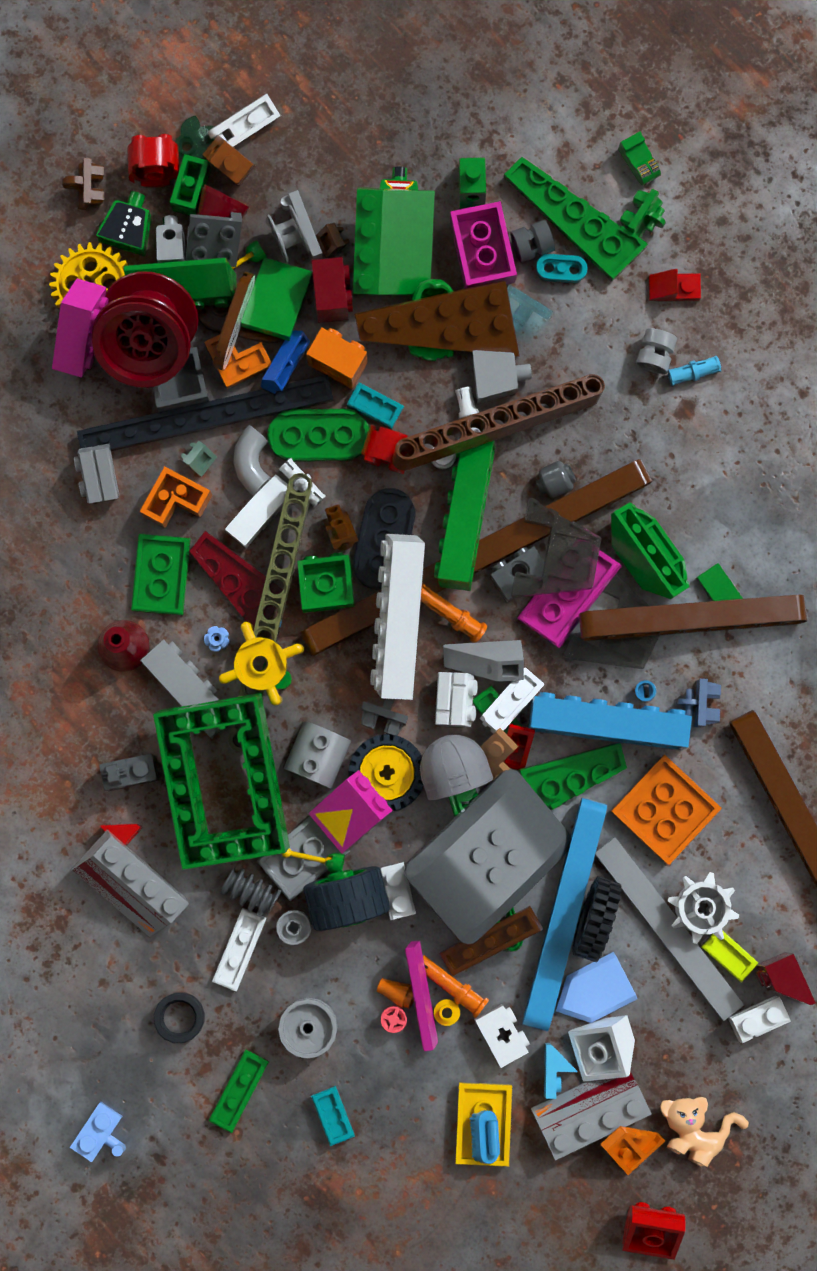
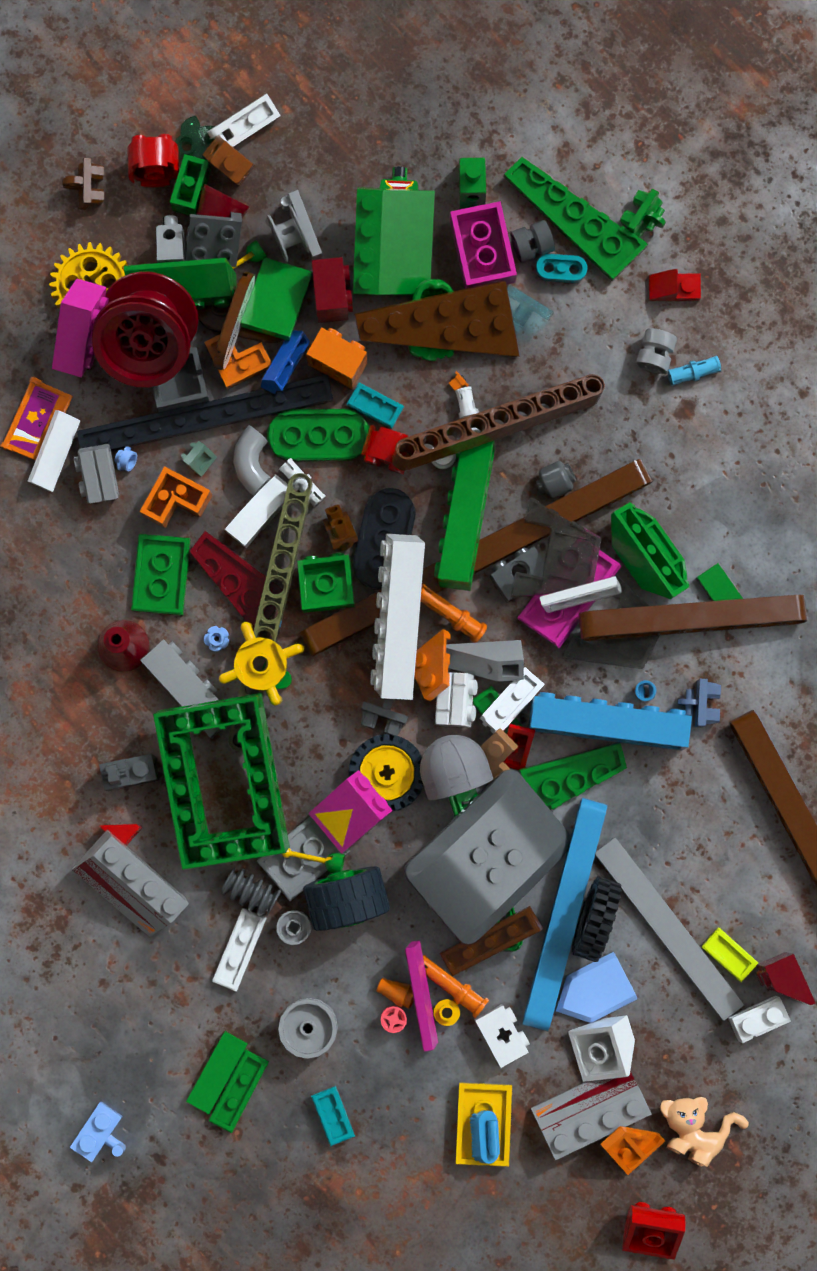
(34, 418): none -> door
(53, 450): none -> white tile
(125, 459): none -> light blue plate
(127, 225): torso -> none
(160, 1025): black tyre -> none
(217, 1072): none -> green tile
(317, 754): light grey brick -> none
(331, 240): reddish brown tile -> none
(397, 891): white brick -> none
(433, 665): none -> orange wing
(458, 382): none -> orange piece
(497, 374): light grey torso -> none
(554, 1063): medium azure slope -> none
(580, 594): none -> white tile
(639, 158): green leg -> none
(666, 809): orange plate -> none
(718, 908): white brick -> none

